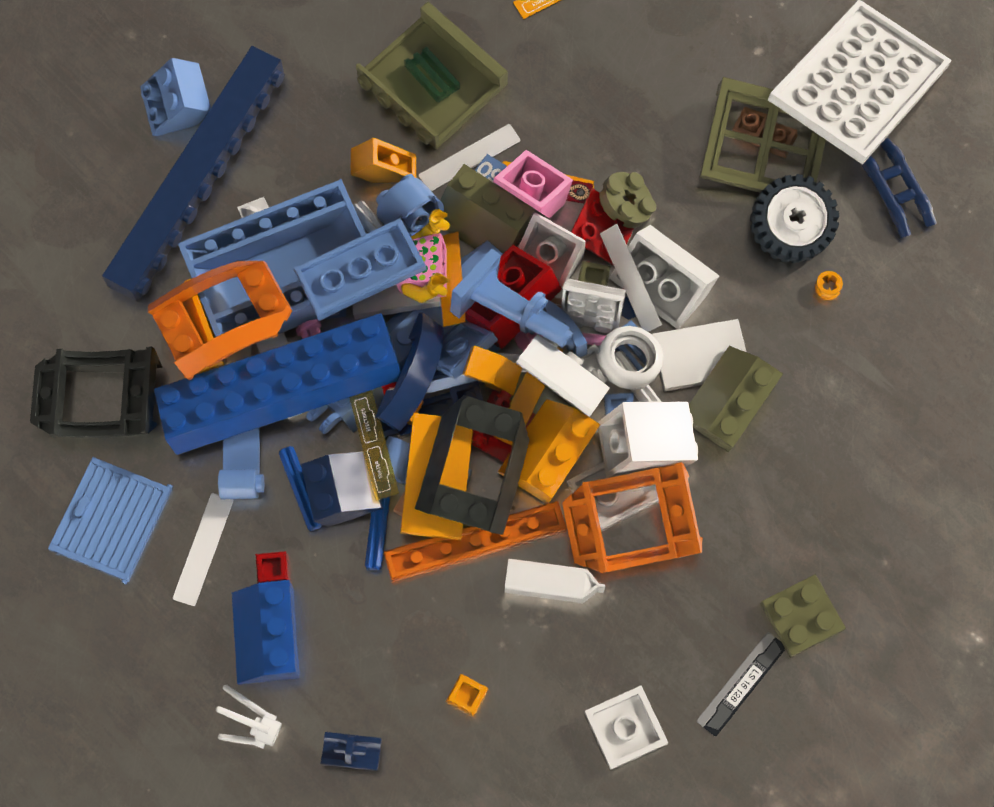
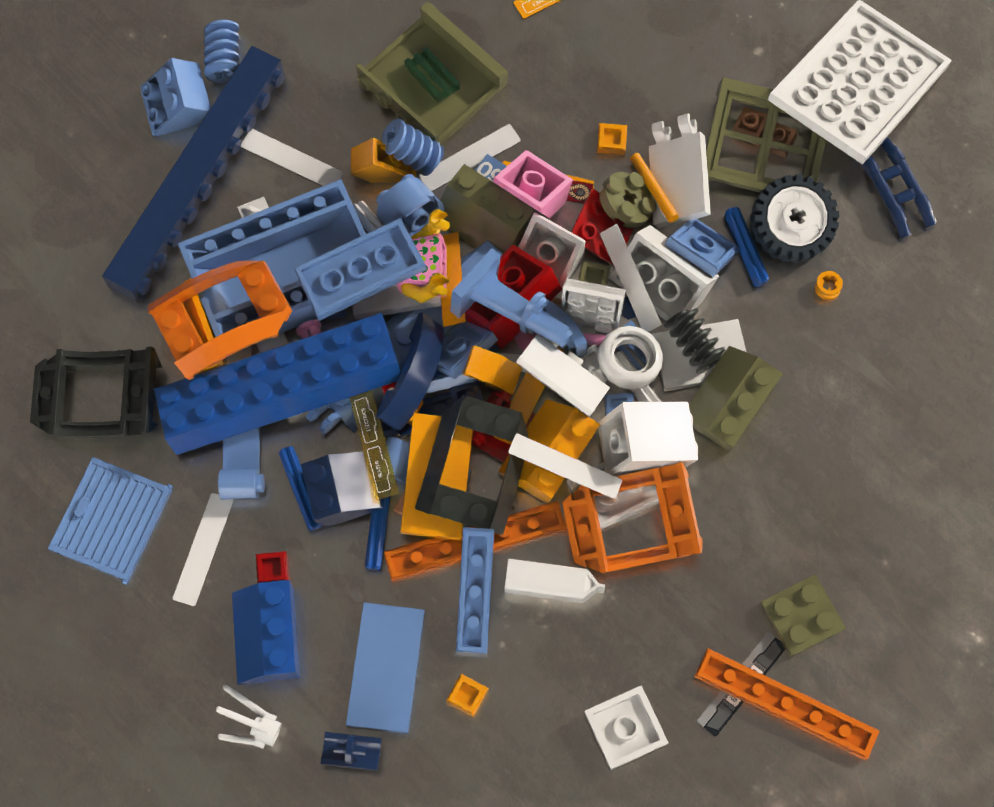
(221, 50): none -> medium blue piece
(290, 158): none -> white sticker
(385, 668): none -> medium blue tile
(412, 147): none -> medium blue piece
(475, 590): none -> medium blue tile
(565, 466): none -> white sticker
(612, 138): none -> light orange tile
(654, 188): none -> light orange bar
(680, 171): none -> white tile
(694, 340): none -> pearl dark grey piece
(702, 246): none -> medium blue tile
(747, 246): none -> blue axle
(787, 704): none -> orange tile

